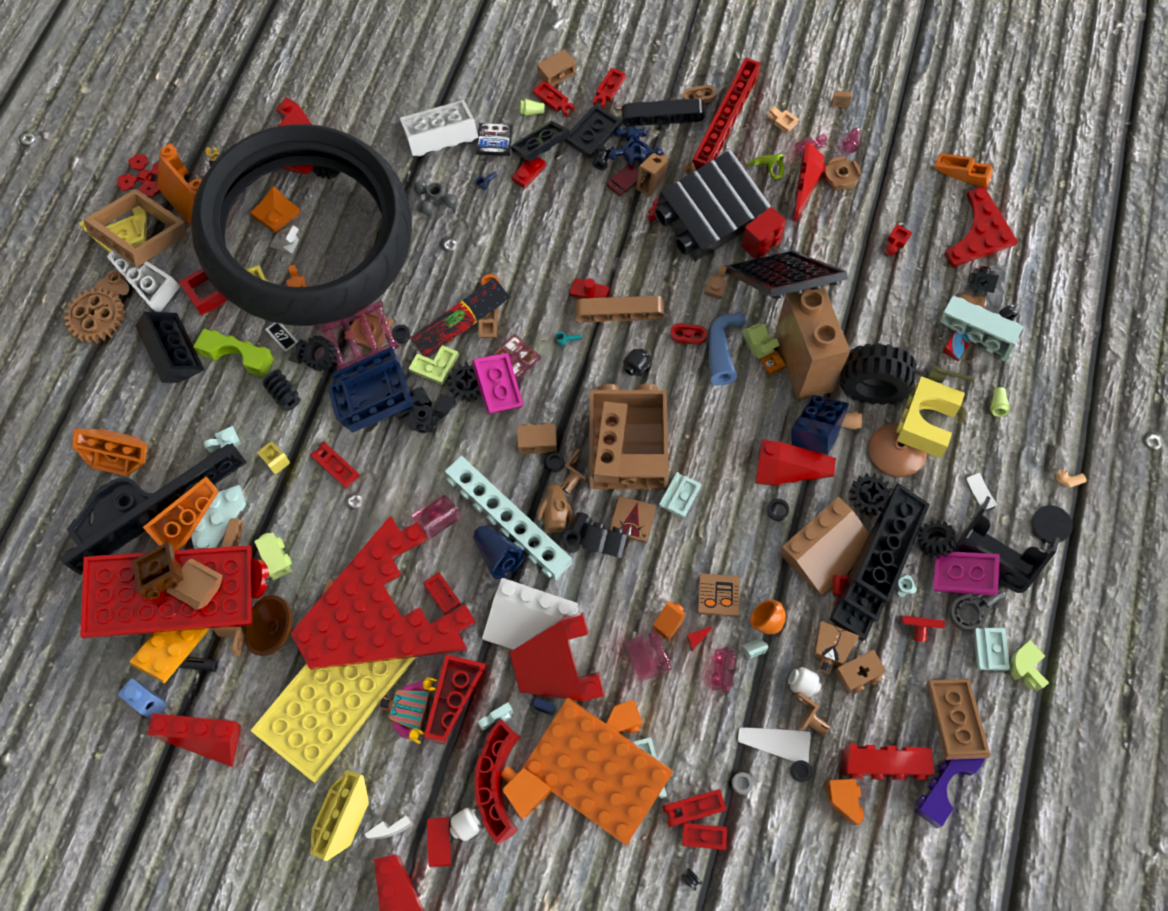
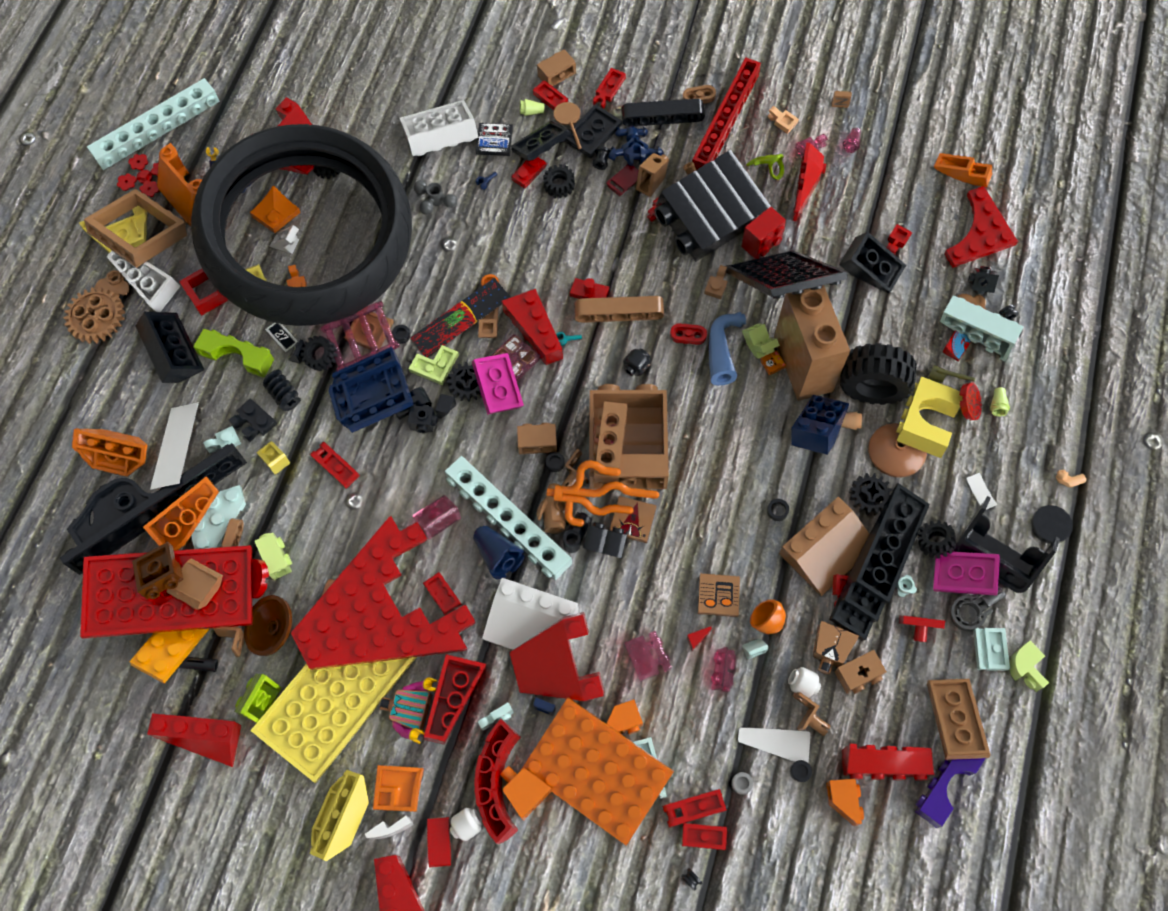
(139, 696): medium blue torso -> none
(153, 124): none -> light aqua brick
(174, 446): none -> white sticker
(257, 698): none -> lime slope
(259, 420): none -> black plate
(397, 788): none -> orange plate
(533, 322): none -> red wedge
(561, 189): none -> black tyre
(568, 114): none -> medium nougat piece
(575, 493): none -> orange plant
(669, 620): orange slope -> none
(680, 495): light aqua plate -> none
(788, 463): red wedge -> none
(839, 181): medium nougat plate -> none
(872, 263): none -> black slope
(971, 403): none -> red tile

